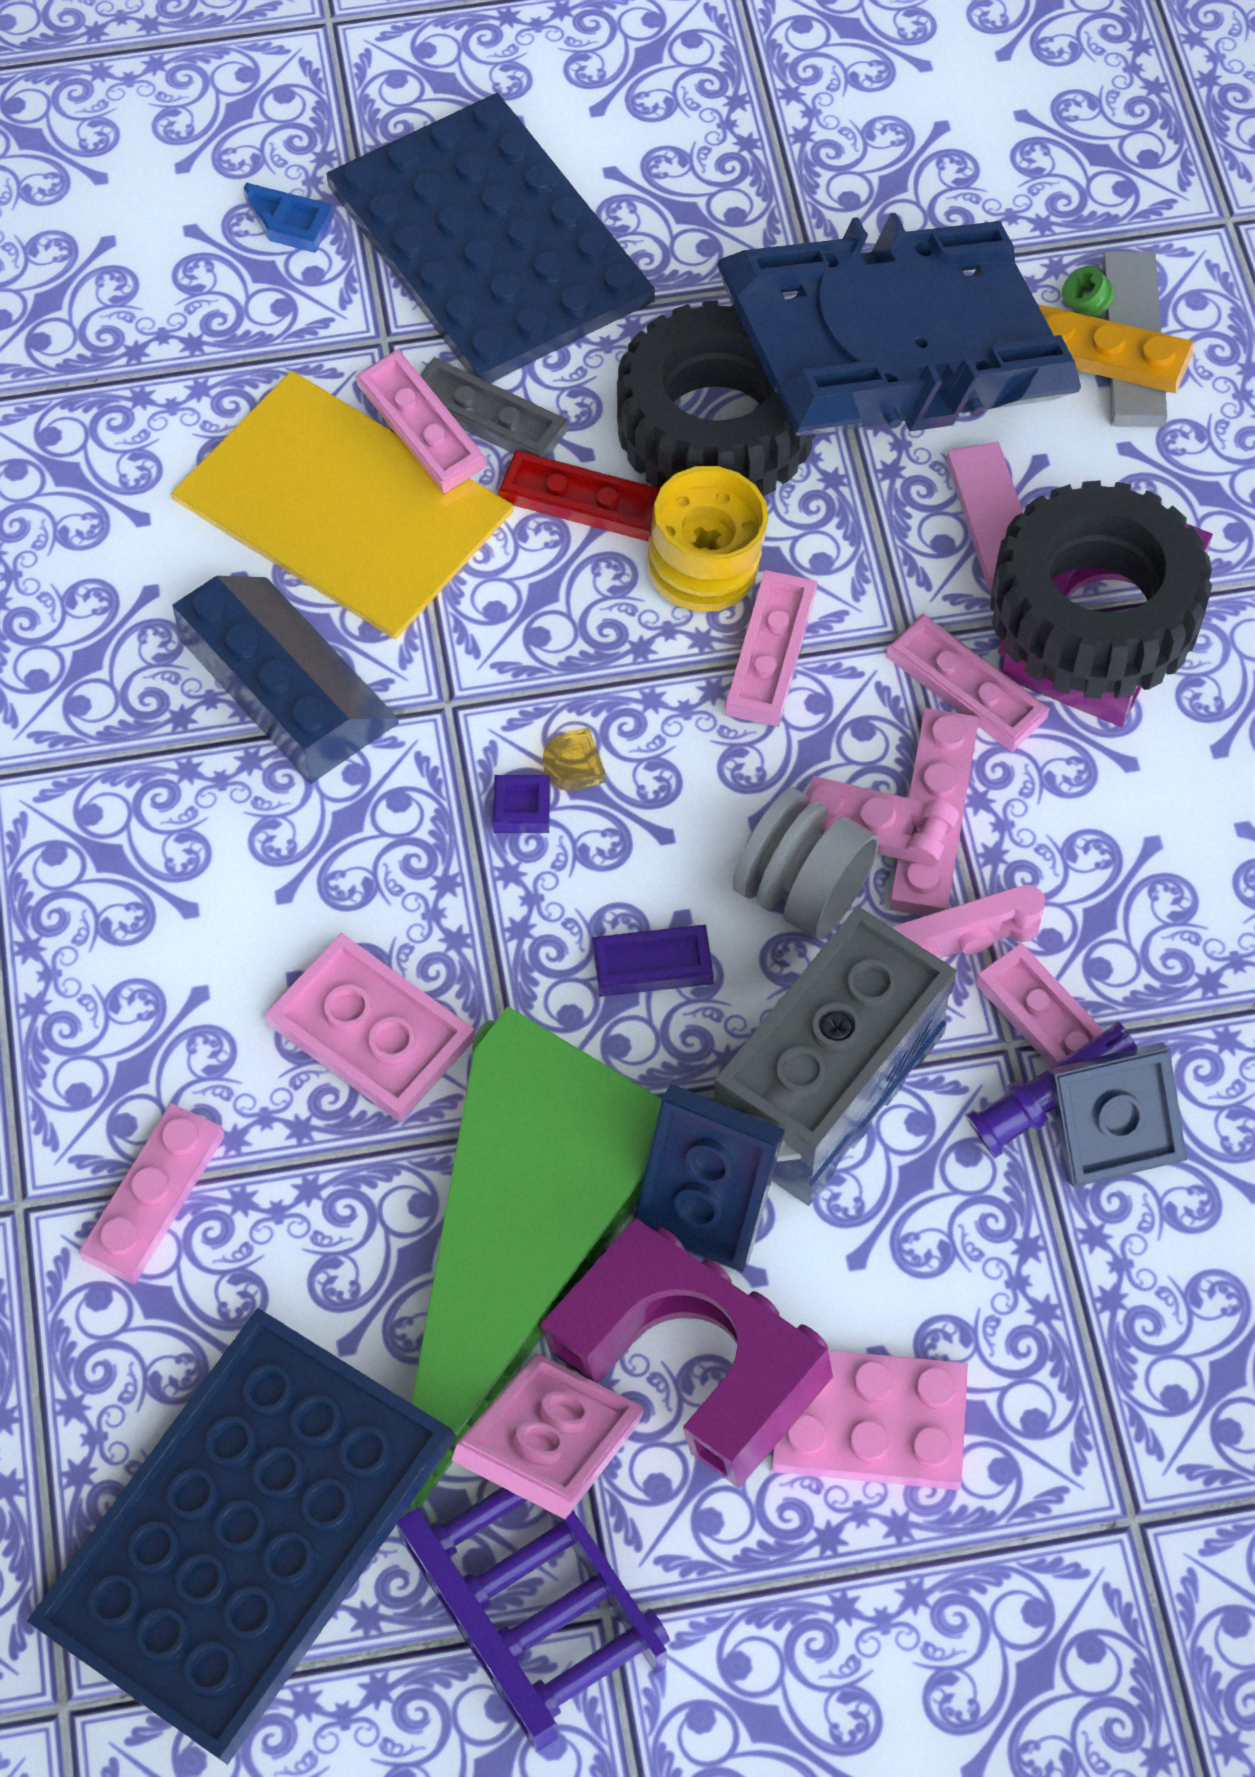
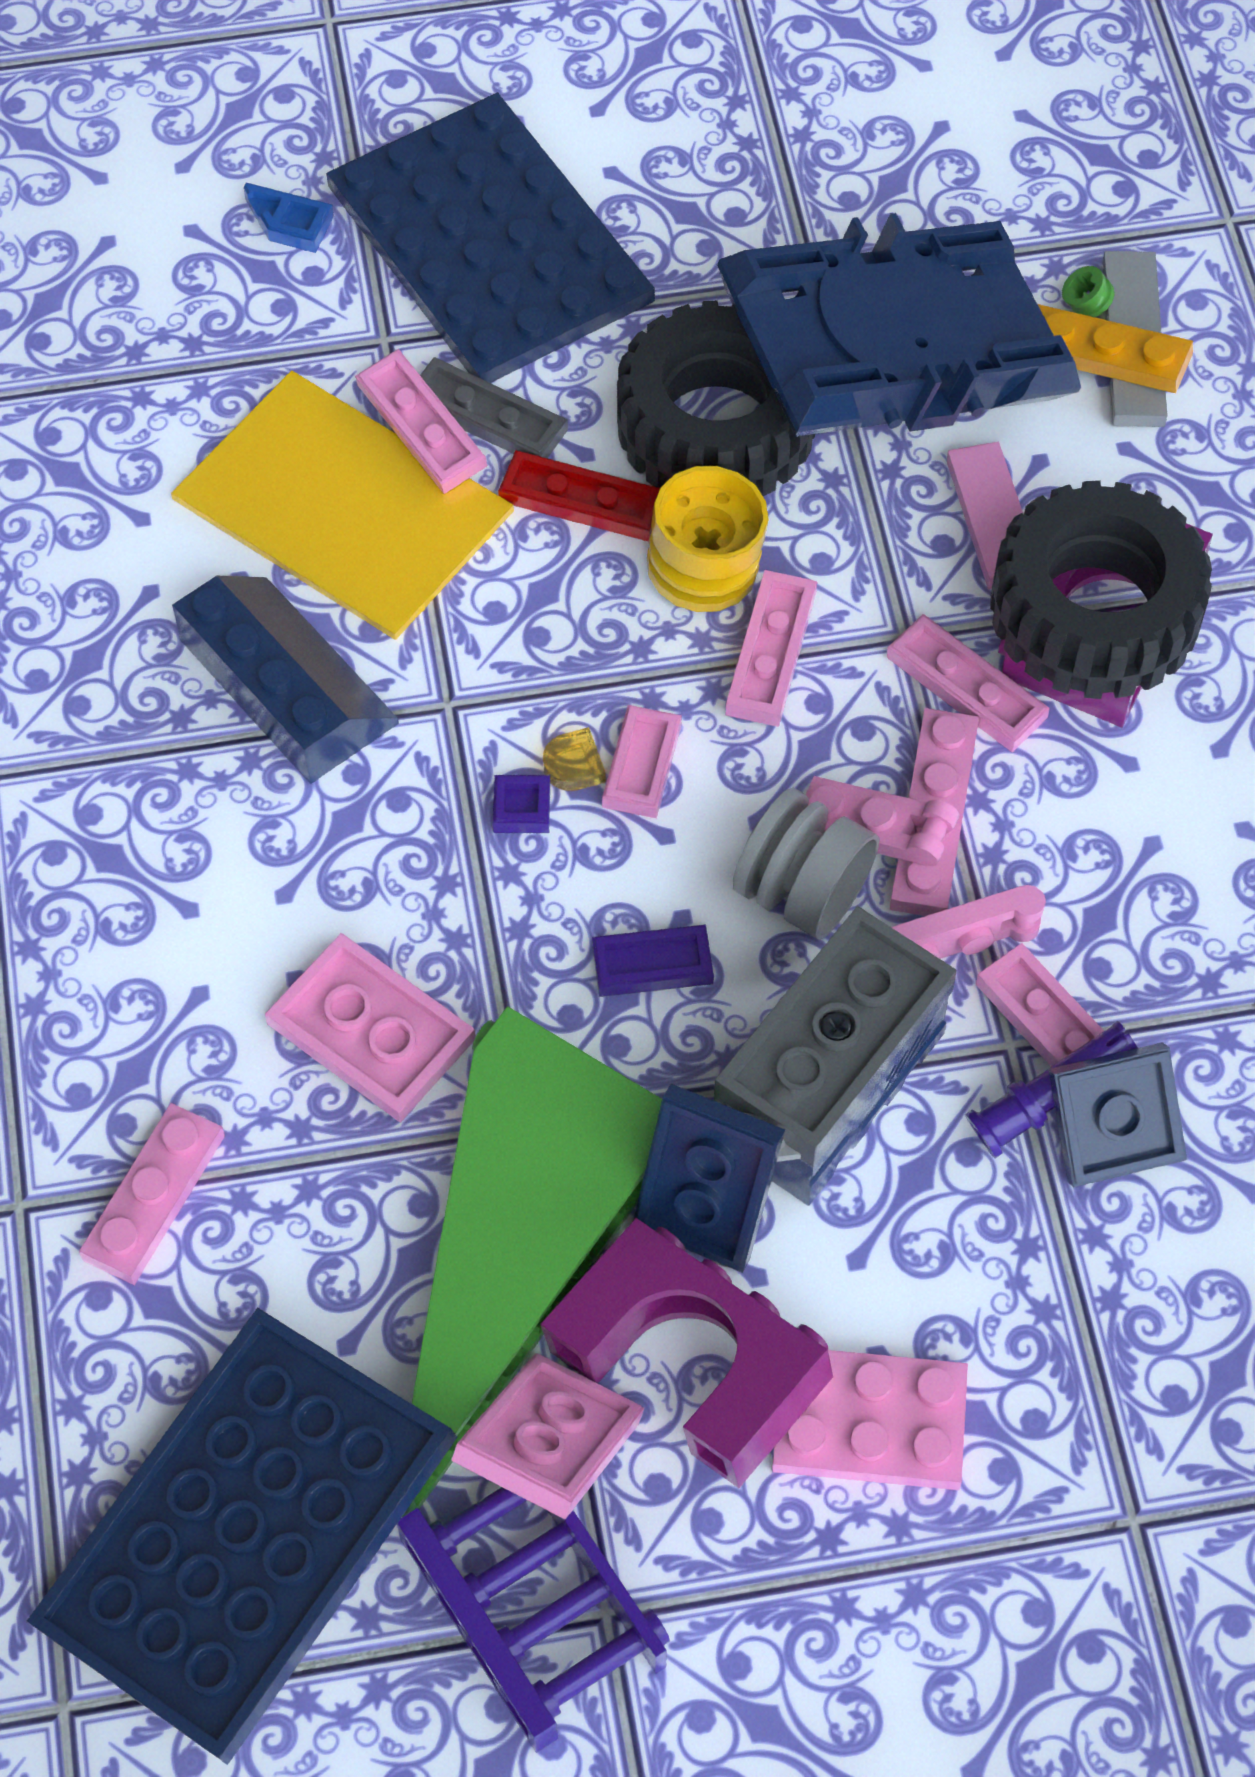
(642, 761): none -> bright pink tile

